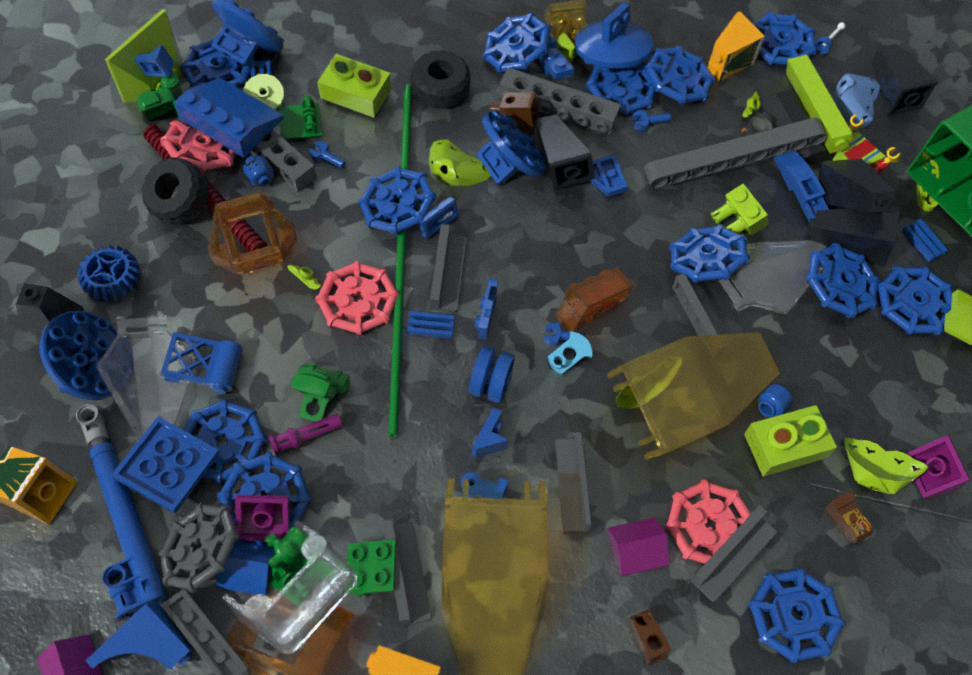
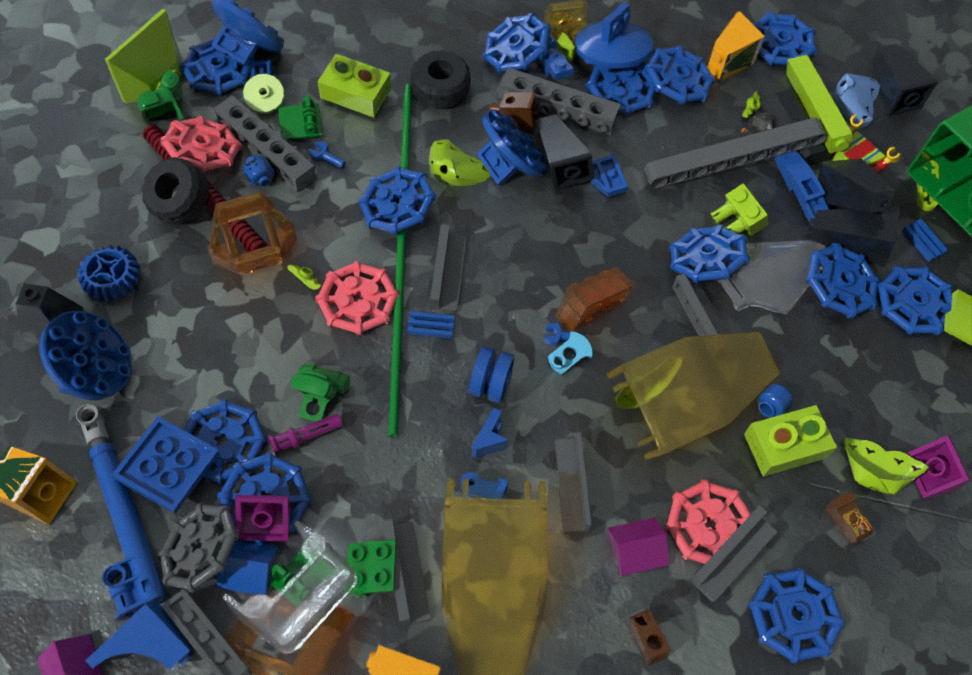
(134, 373): clear windscreen -> none
(157, 63): blue slope -> none
(221, 367): blue piece -> none
(227, 115): blue slope -> none
(286, 548): green piece -> none
(441, 214): blue tile -> none
(487, 306): blue wing -> none
(647, 119): blue bar -> none
(827, 41): blue hinge -> none

